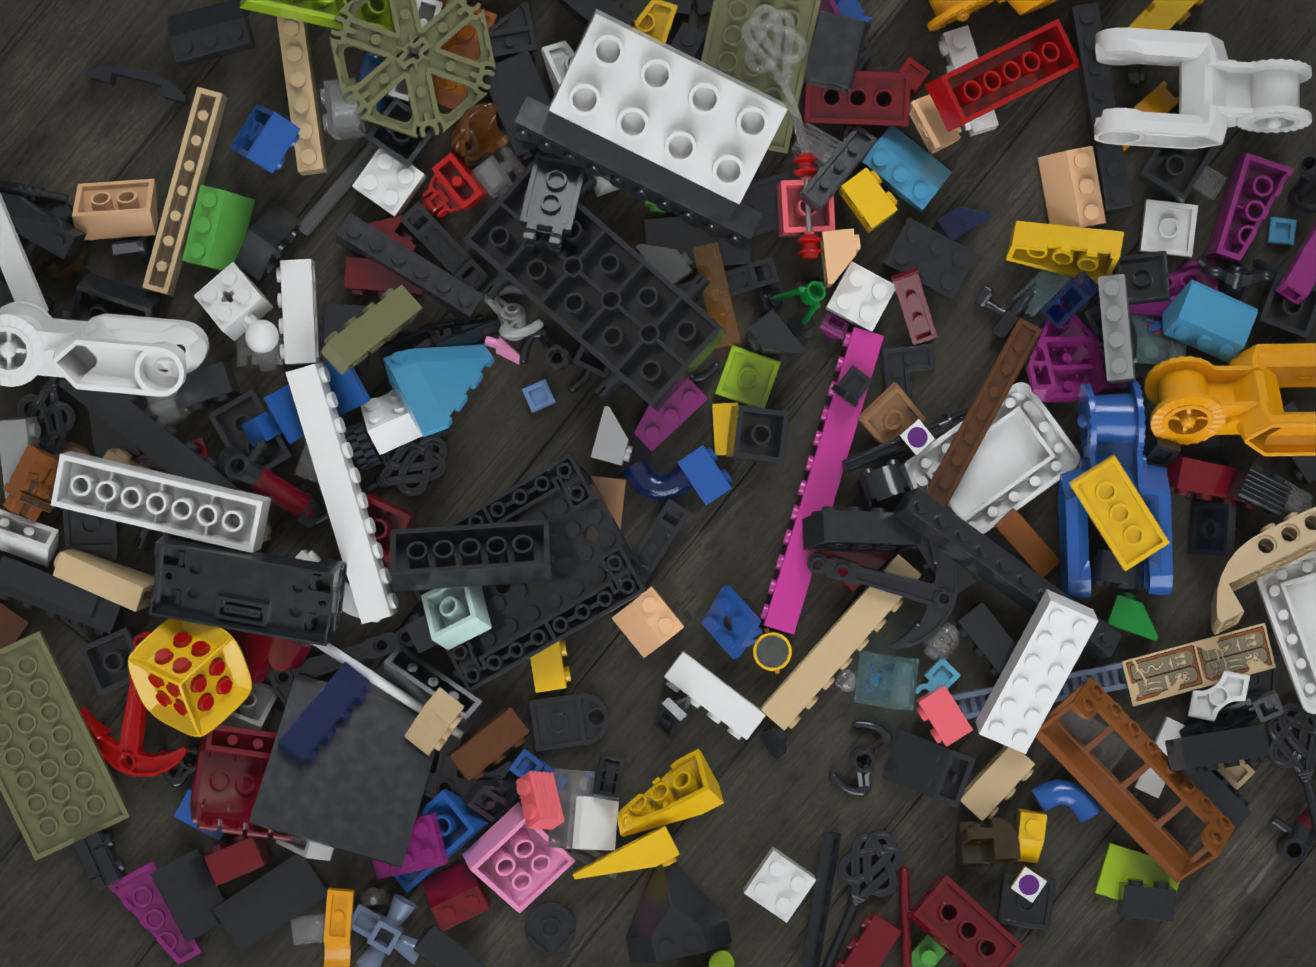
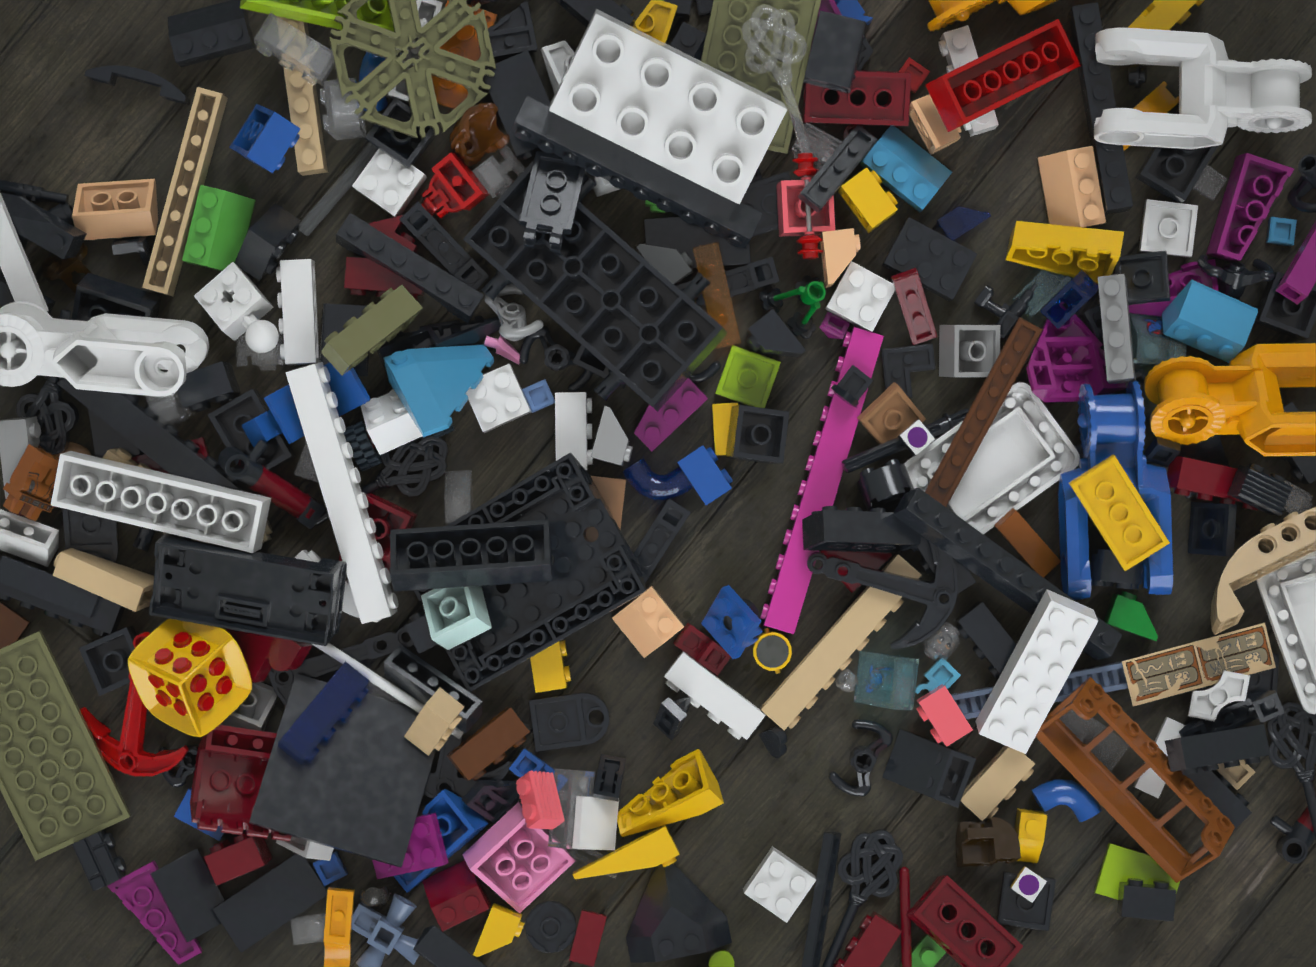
(294, 50): none -> clear brick
(330, 870): none -> blue tile
(458, 494): none -> clear slope
(498, 399): none -> white brick
(499, 929): none -> yellow slope
(572, 426): none -> white brick
(587, 937): none -> dark red tile
(702, 649): none -> dark red slope
(968, 350): none -> light grey slope

